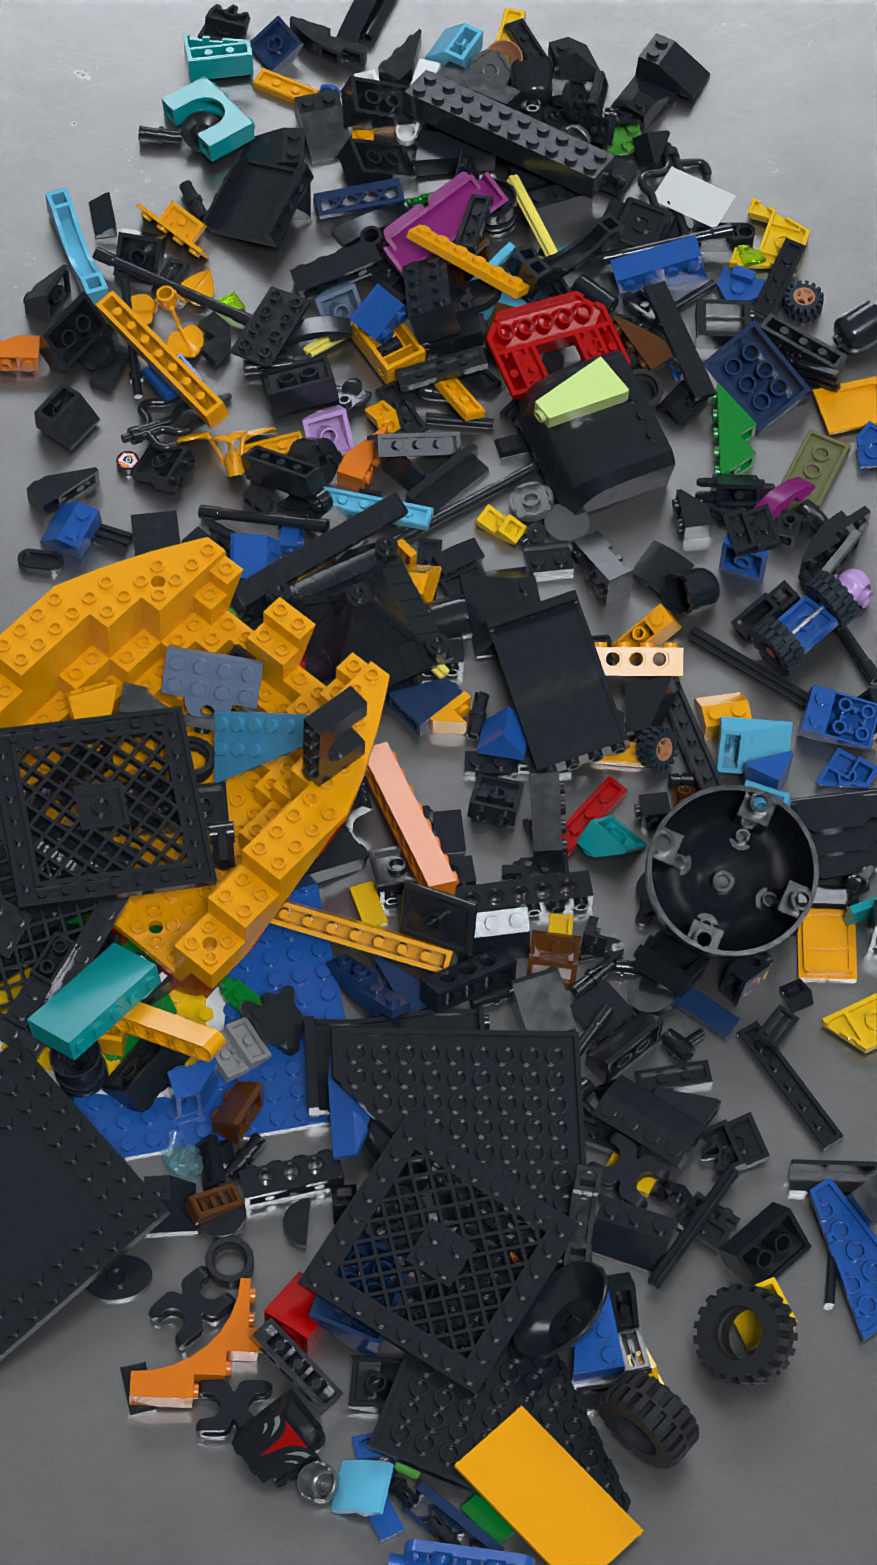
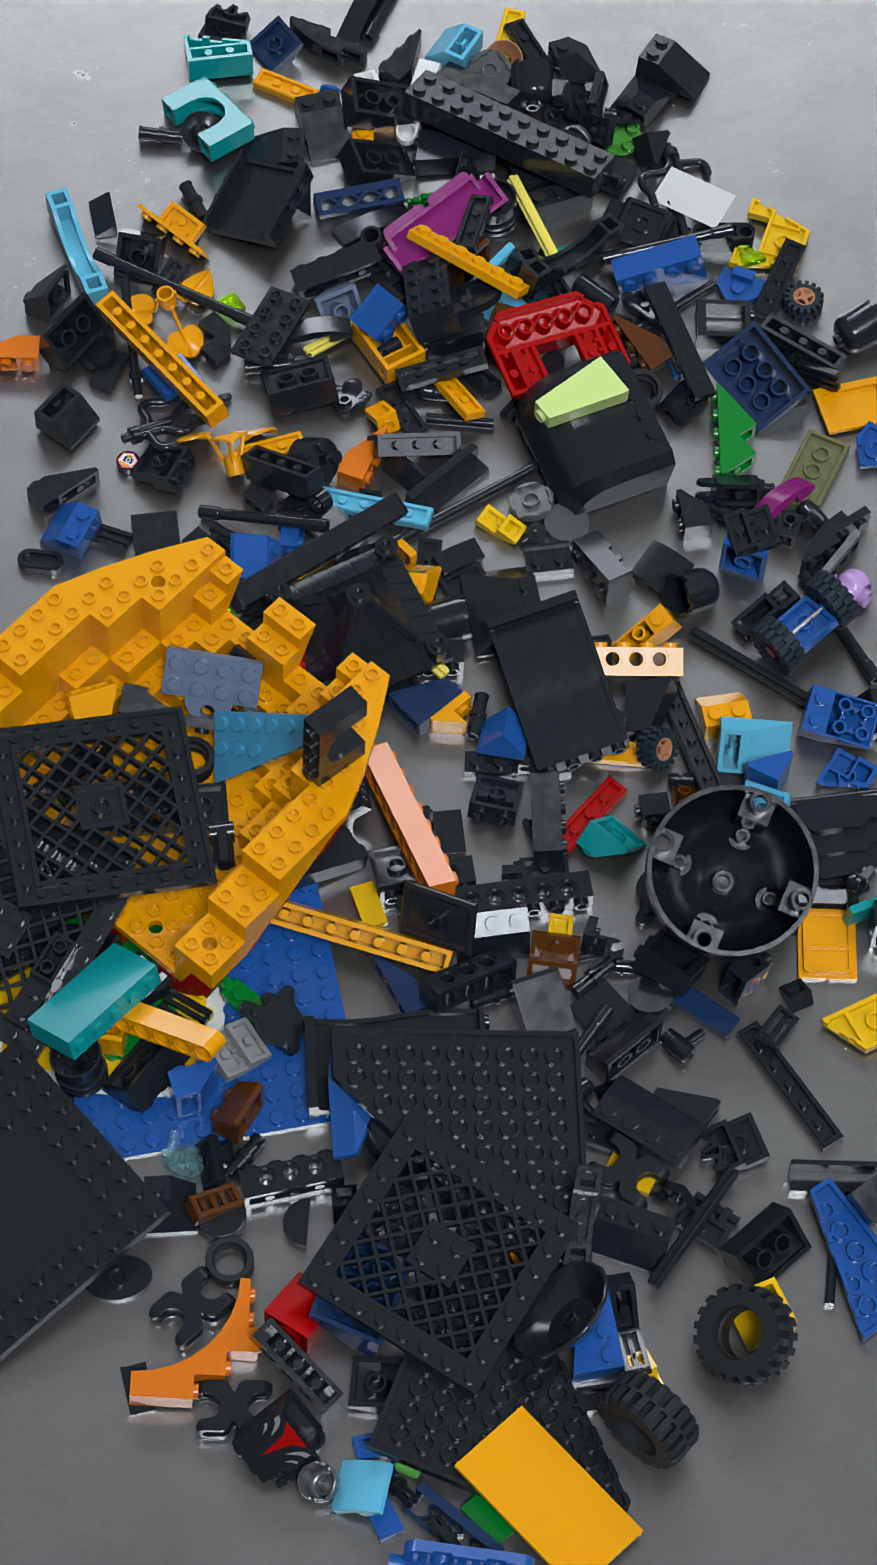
(168, 999): none -> black tile
(330, 424): lavender slope -> none
(363, 987): dark blue slope -> none
(511, 446): black tile -> none
(675, 1077): black tile -> none

